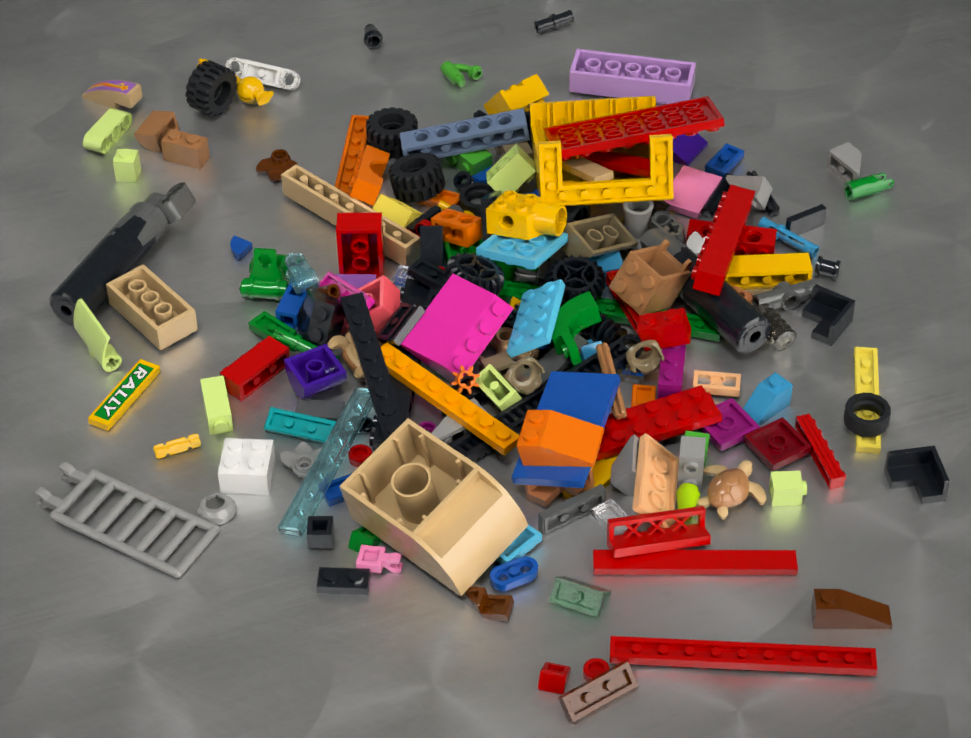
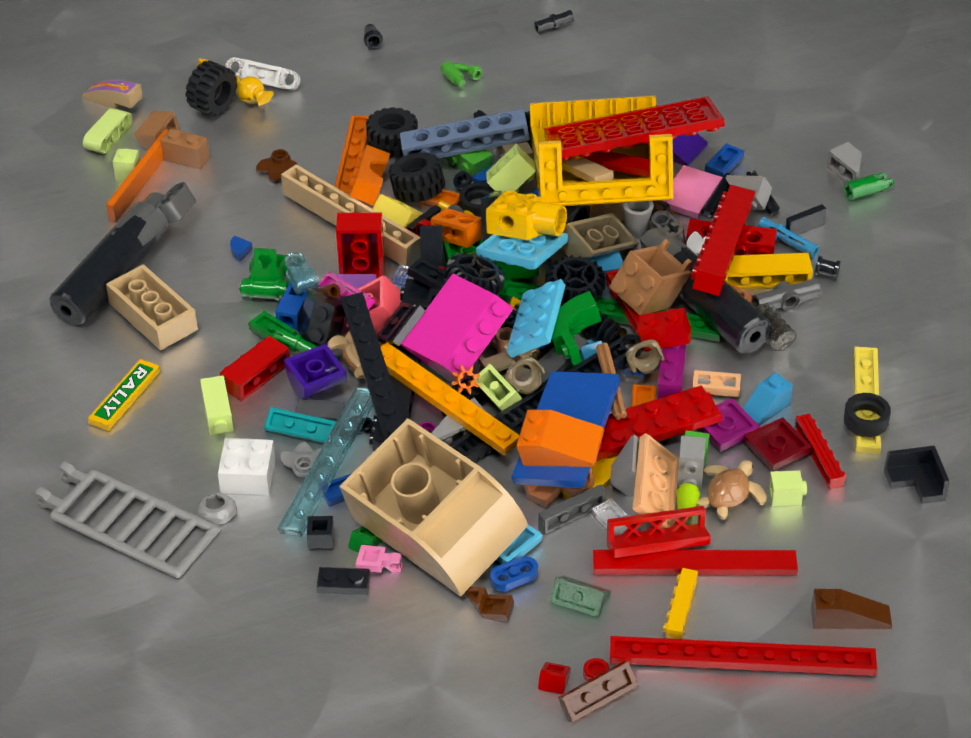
(95, 337): yellowish green panel -> none
(135, 180): none -> orange tile
(176, 446): yellow axle -> none
(358, 454): red tile -> none
(518, 96): yellow wedge -> none
(529, 277): dark grey axle -> none
(631, 76): lavender brick -> none
(680, 604): none -> yellow piece
(831, 312): black panel -> none

